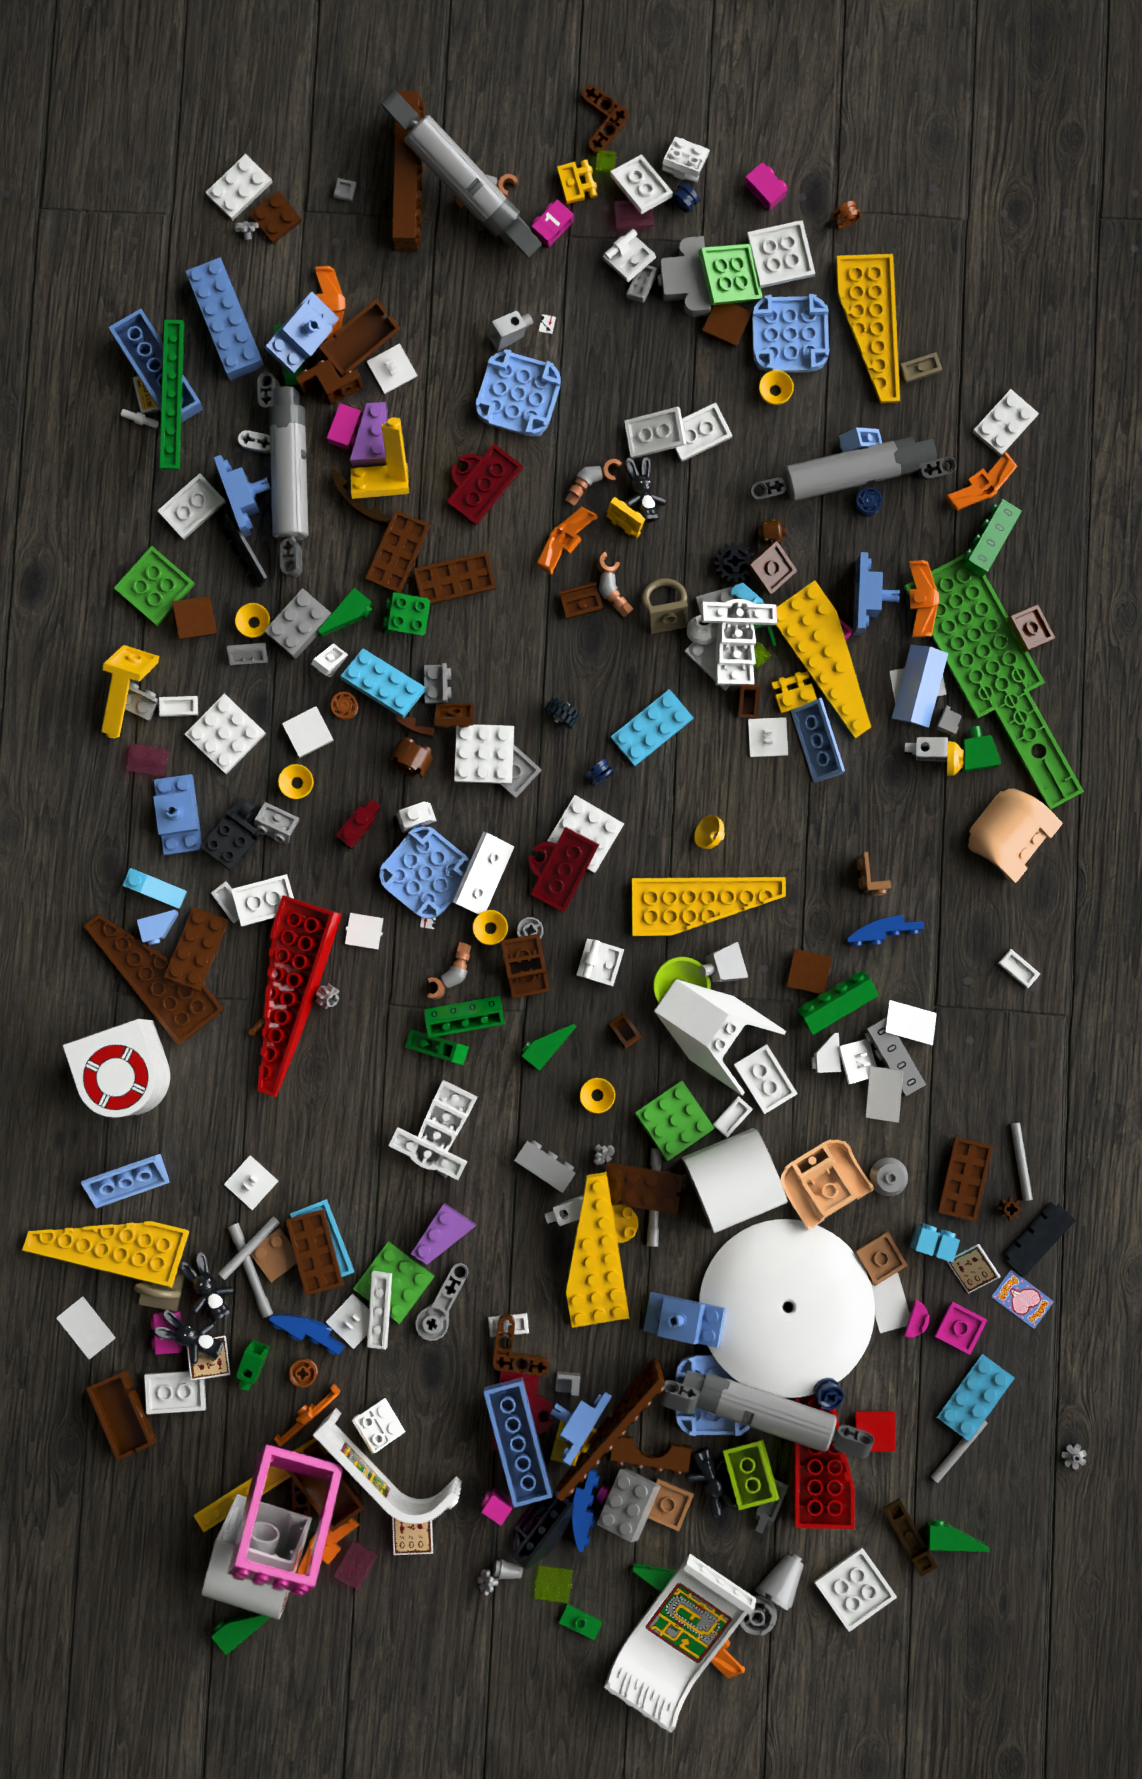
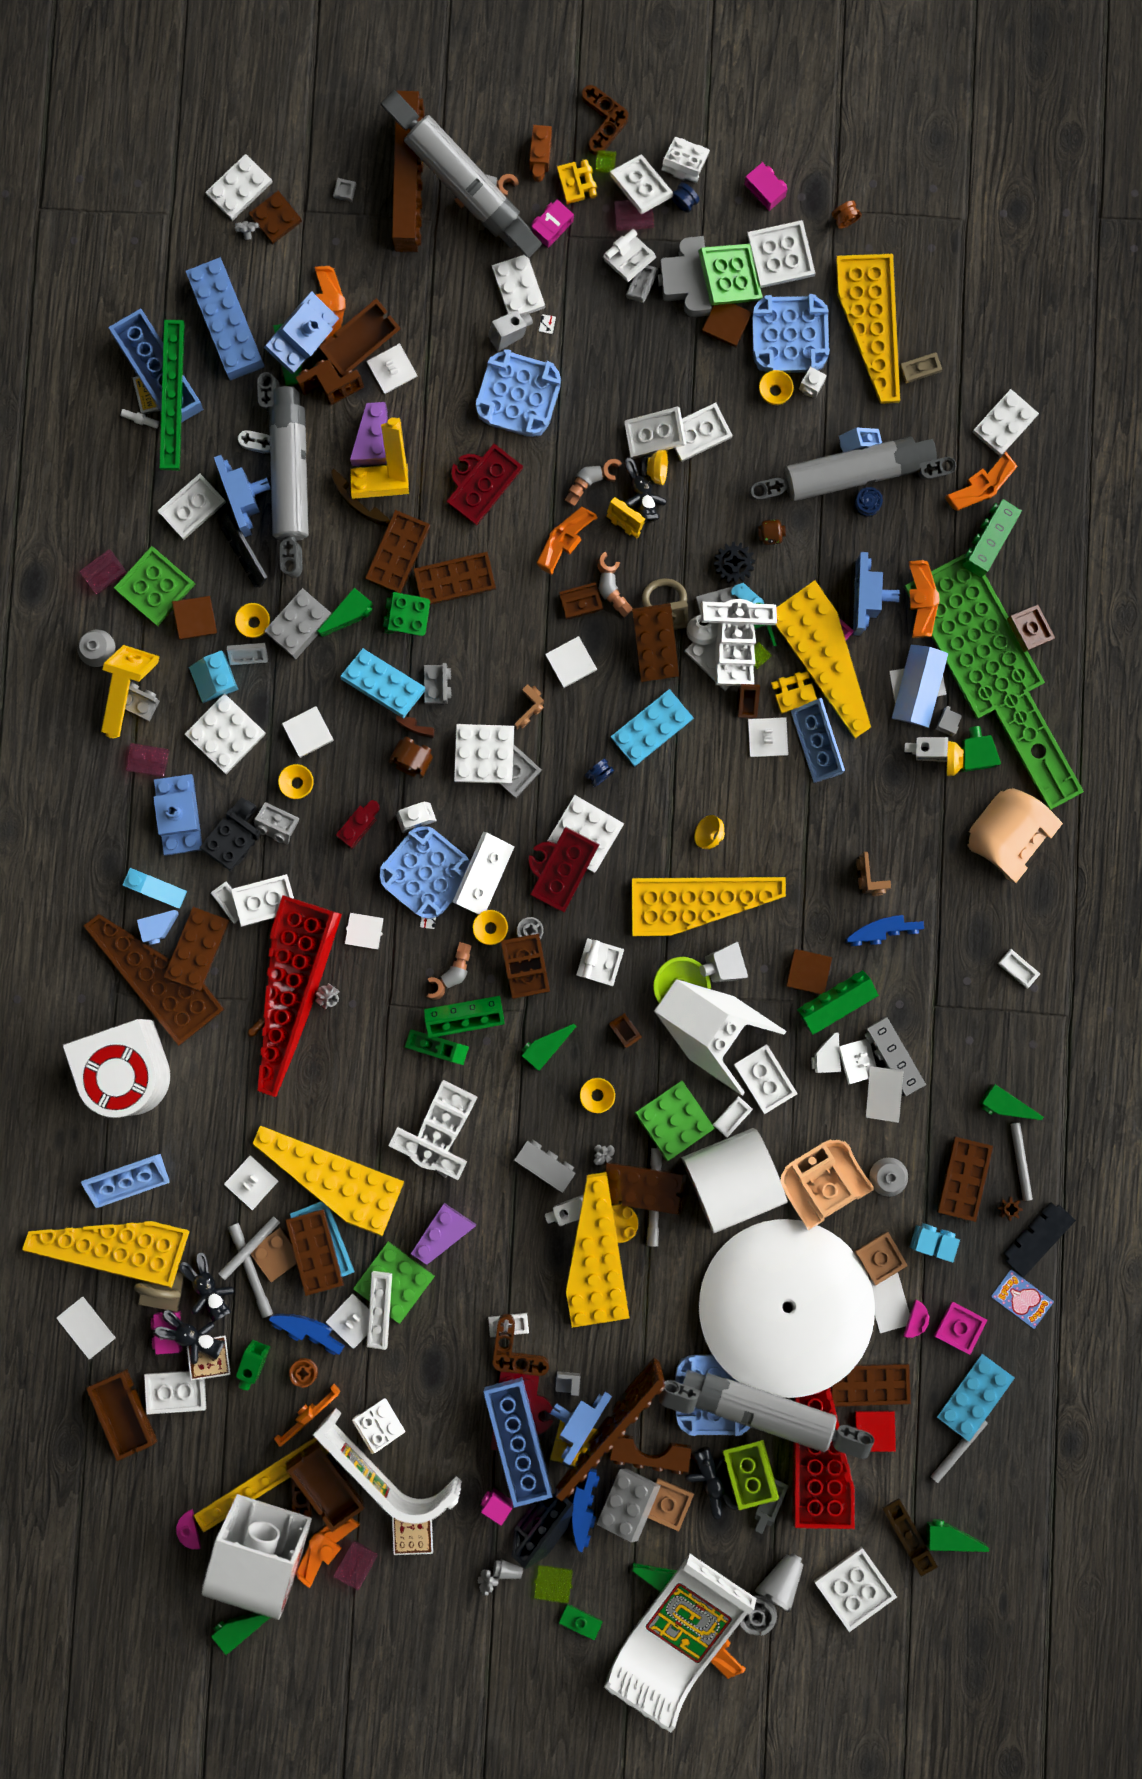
(96, 647): none -> light grey cone
(103, 571): none -> clear pink plate
(178, 706): white tile -> none
(187, 1531): none -> dark pink plate
(213, 676): none -> medium azure slope
(263, 1574): door -> none
(329, 660): white slope -> none
(344, 706): dark orange wheel -> none
(345, 427): dark pink brick -> none
(347, 1188): none -> yellow wing
(440, 1308): light grey beam -> none
(454, 714): reddish brown plate -> none
(518, 285): none -> white plate
(534, 695): none -> medium nougat bracket
(540, 151): none -> dark orange brick
(562, 712): black wheel -> none
(571, 662): none -> white tile
(603, 1494): magenta plate -> none
(655, 642): none -> reddish brown plate
(658, 466): none -> yellow piece
(684, 1320): medium blue brick -> none
(772, 567): plate -> none
(812, 382): none -> white brick
(828, 1394): dark blue wheel -> none
(873, 1386): none -> reddish brown plate
(911, 1022): white sticker -> none
(974, 1268): piece -> none
(1002, 1103): none -> green slope
(1074, 1456): light grey plant -> none

